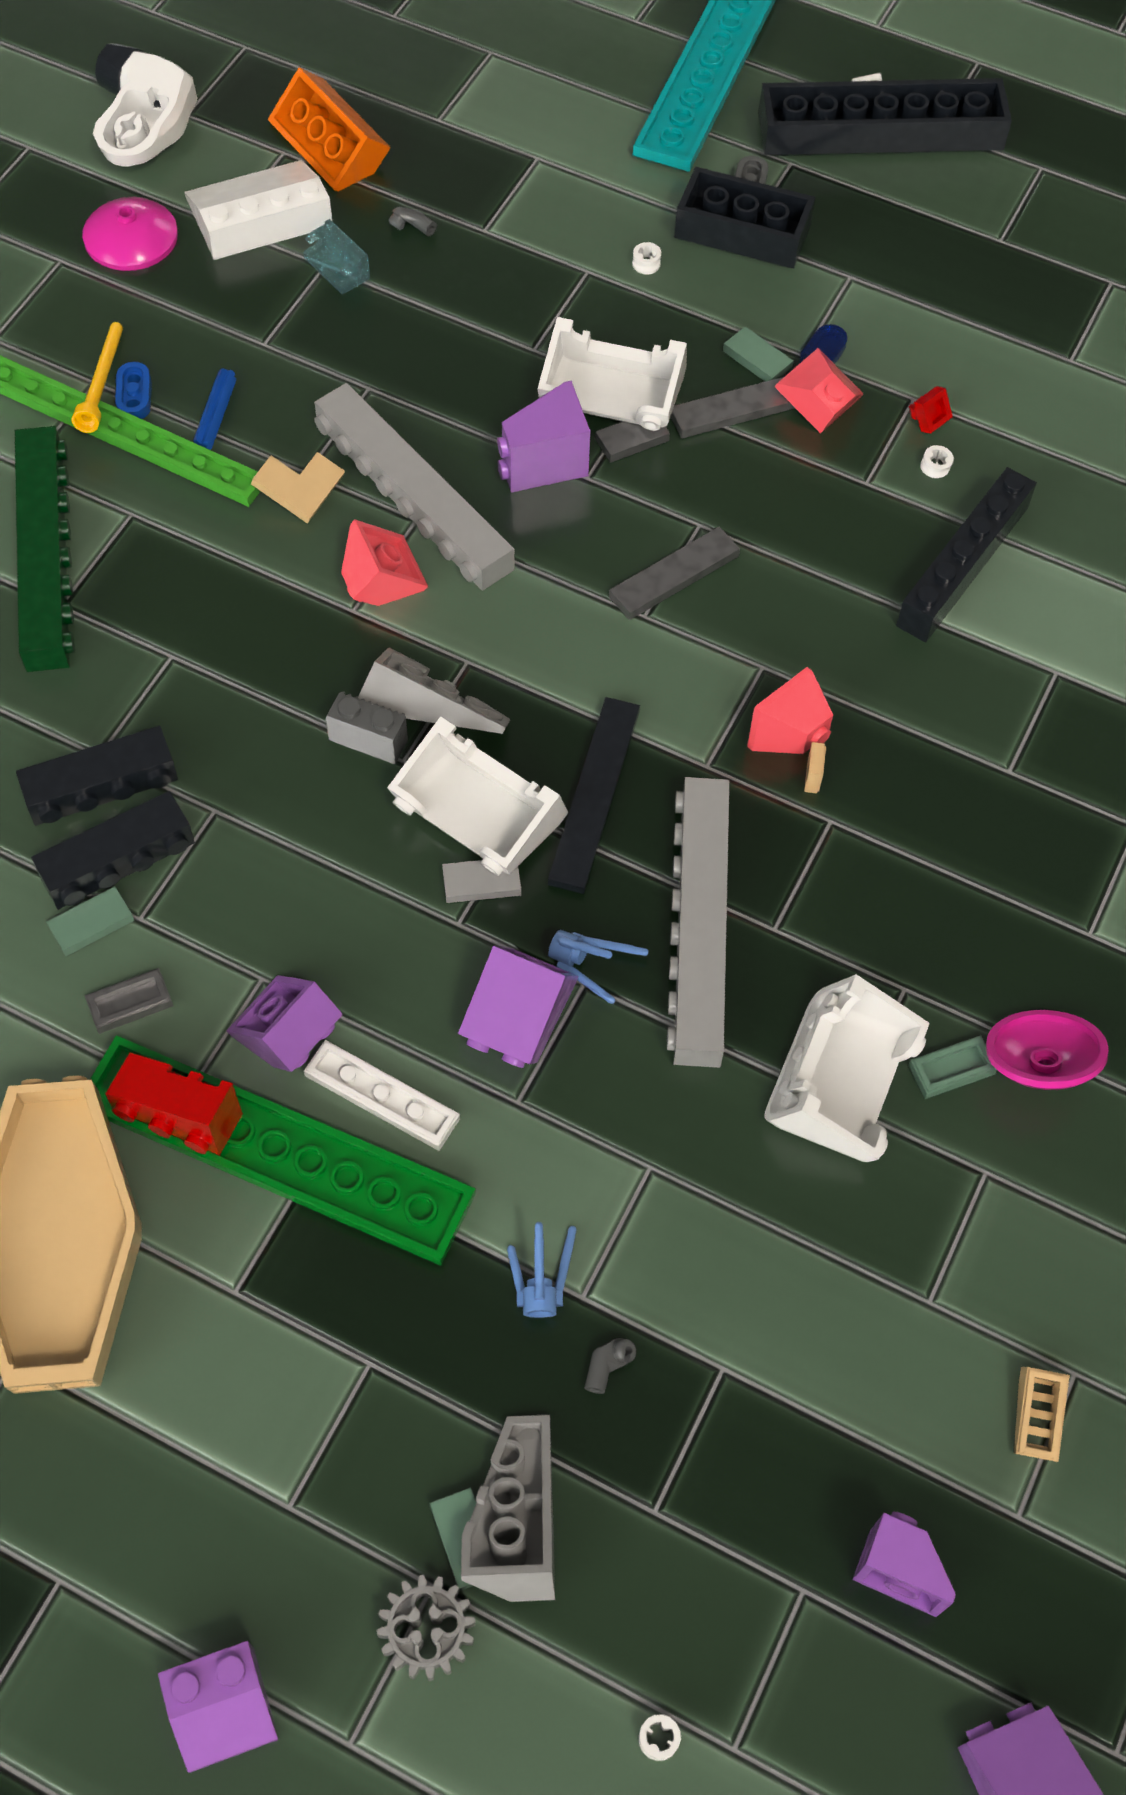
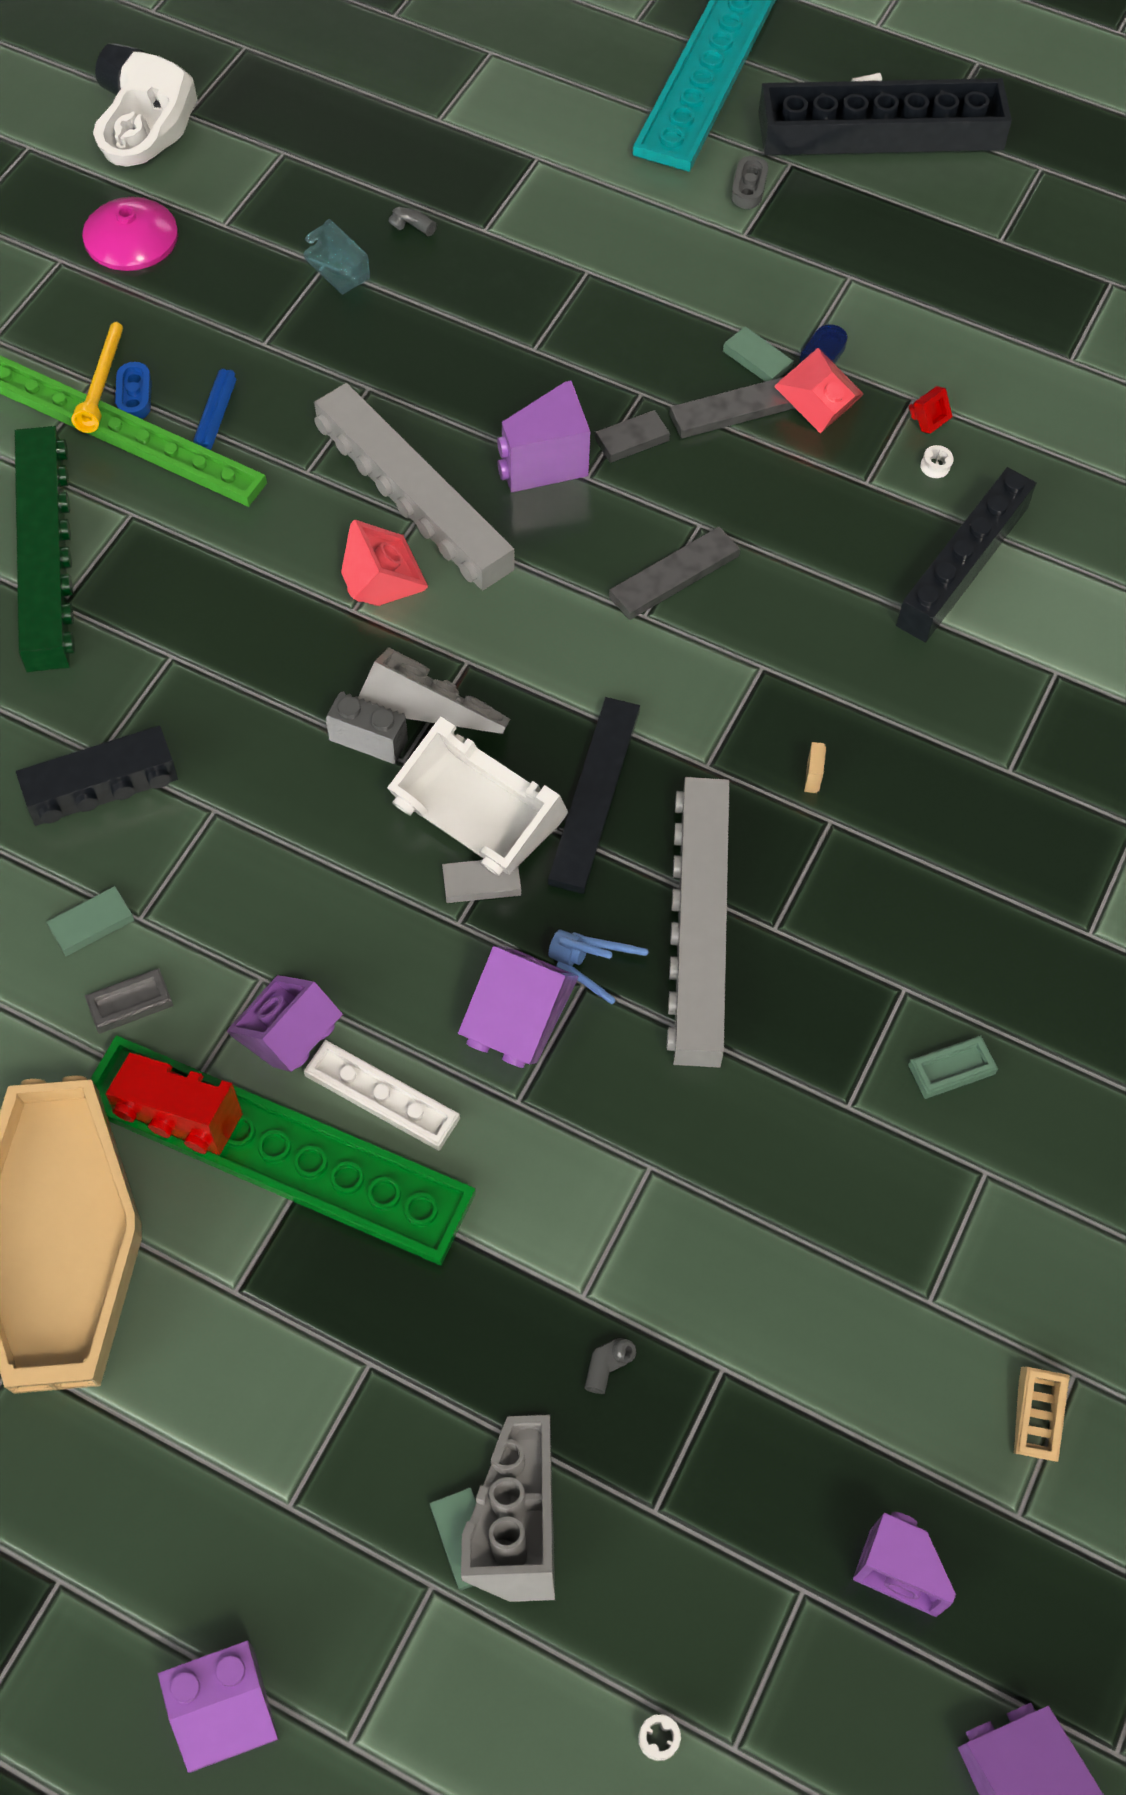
(113, 850): black brick -> none
(260, 208): white slope -> none
(295, 492): tan tile -> none
(327, 131): orange slope -> none
(405, 1611): light grey gear -> none
(539, 1296): medium blue plant -> none
(615, 378): white windscreen -> none
(649, 250): white bush -> none
(744, 217): black brick -> none
(791, 717): coral slope -> none
(845, 1067): white windscreen -> none
(1047, 1049): dark pink dish -> none

